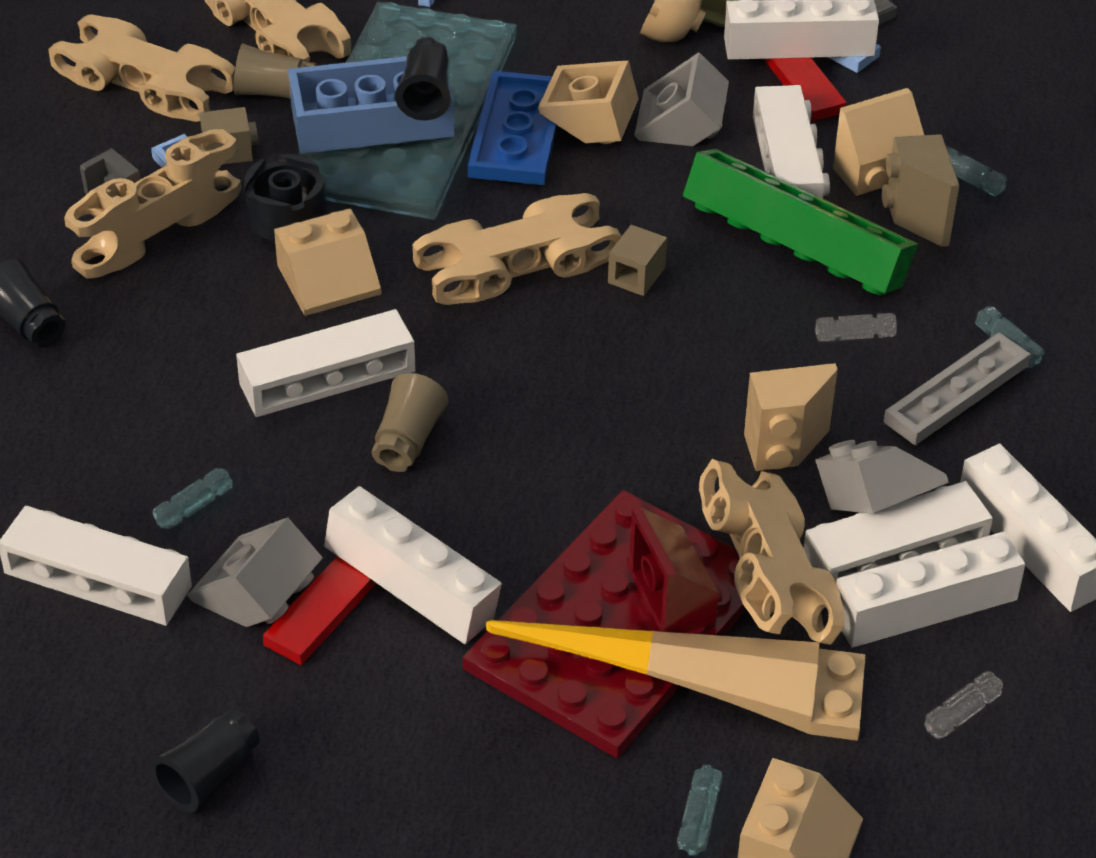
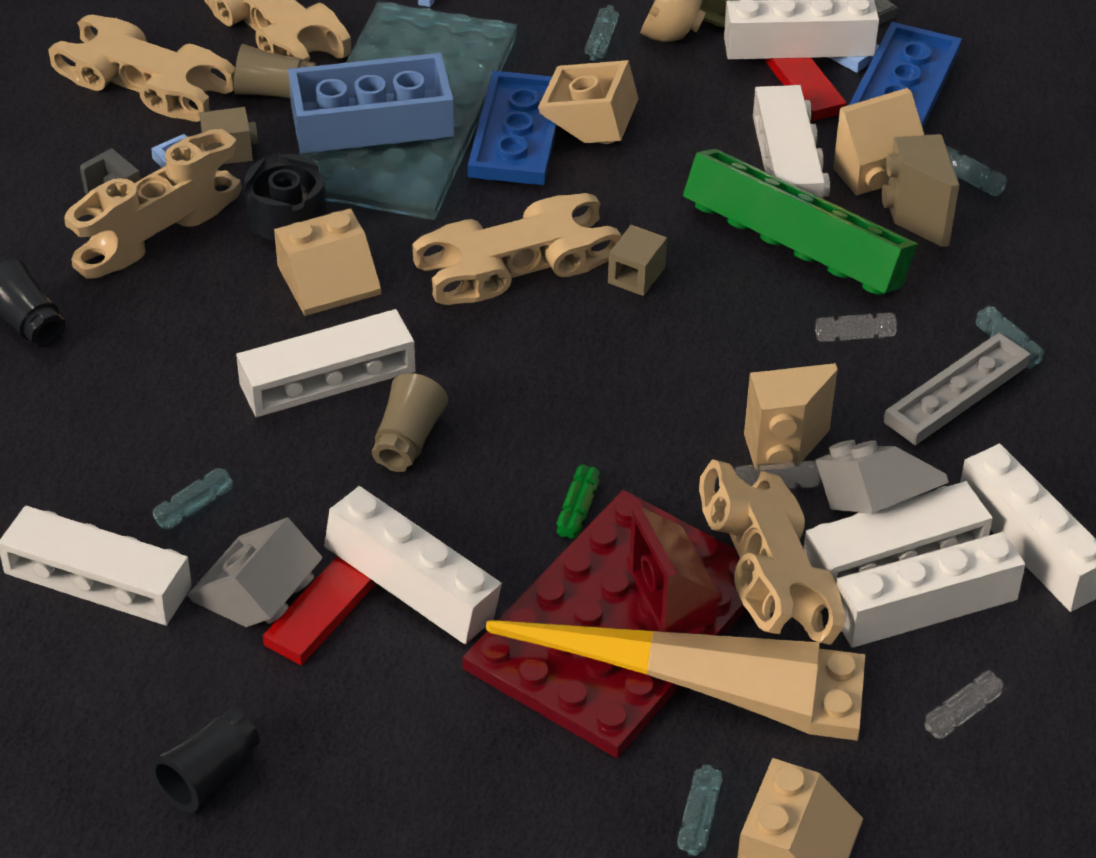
(424, 84): black plant -> none
(578, 501): none -> green axle
(602, 33): none -> clear light blue axle
(683, 104): light grey slope -> none
(805, 474): none -> clear axle
(913, 61): none -> blue plate

